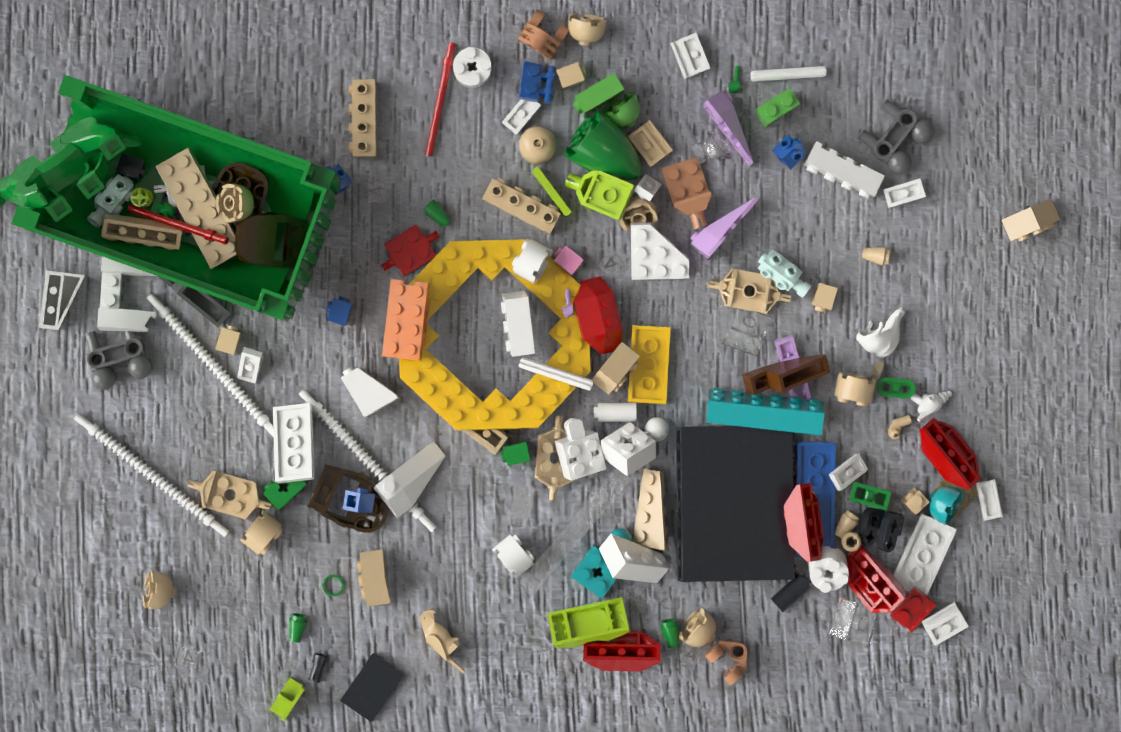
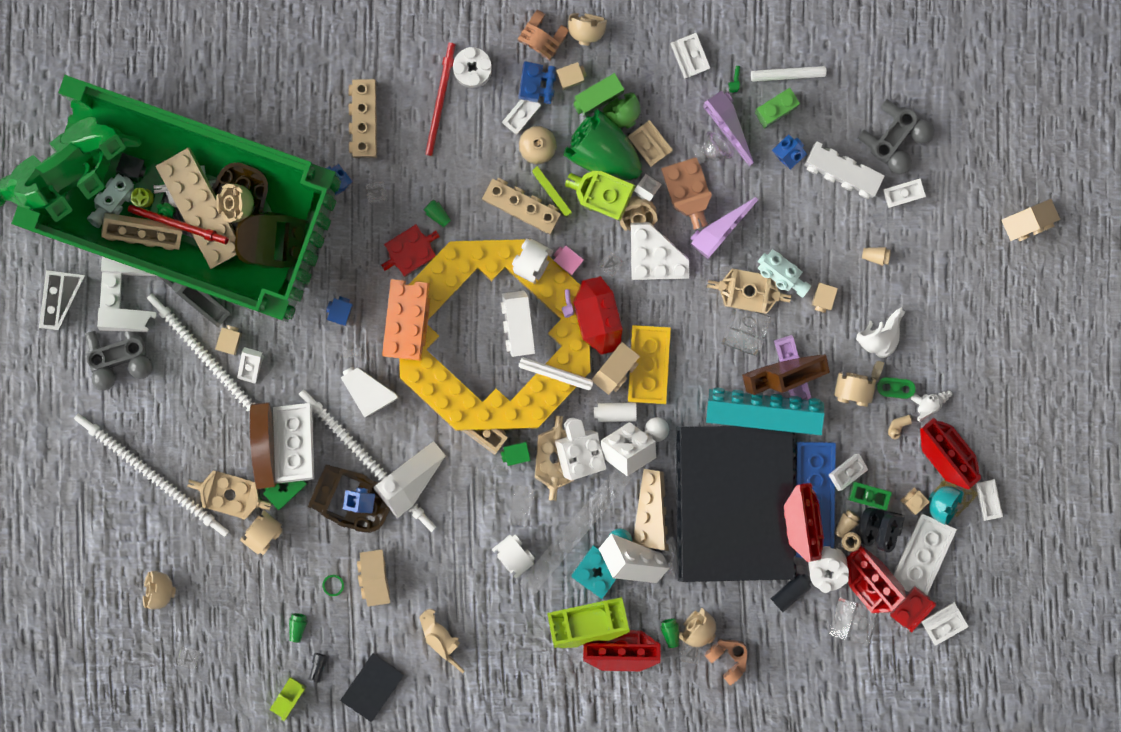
(262, 445): none -> reddish brown slope

